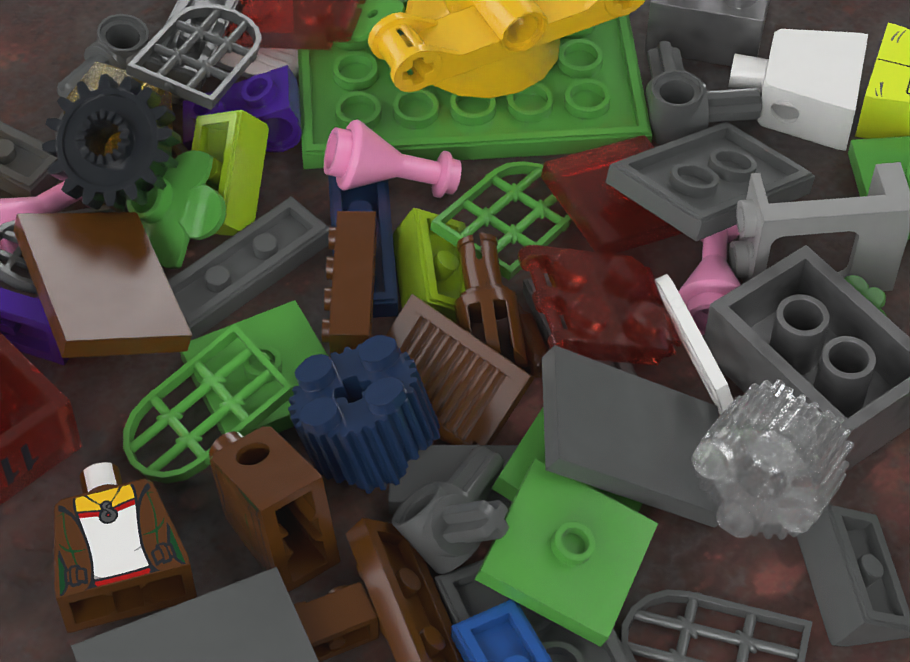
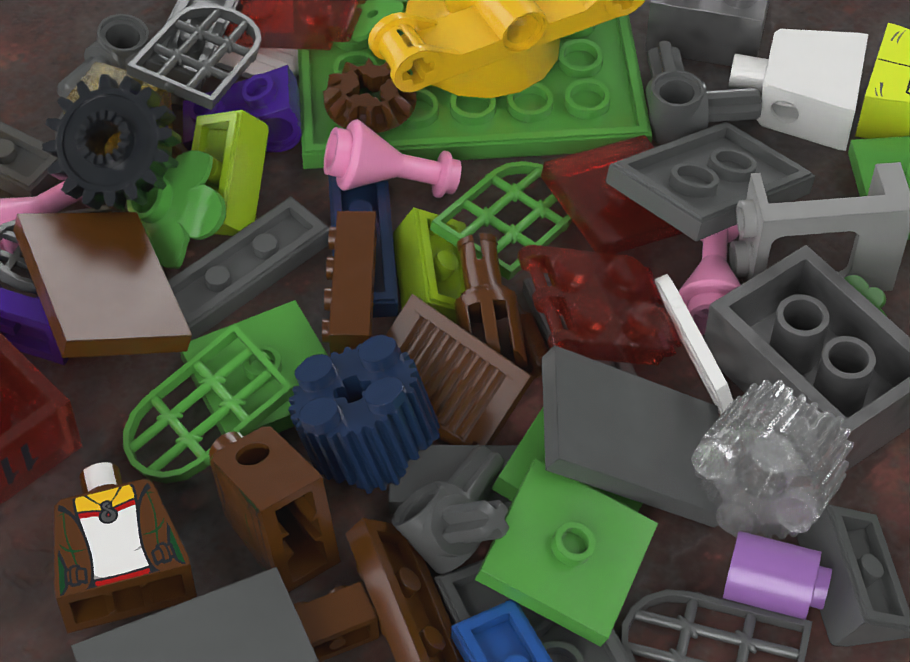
(346, 103): none -> reddish brown gear
(776, 576): none -> medium lavender brick

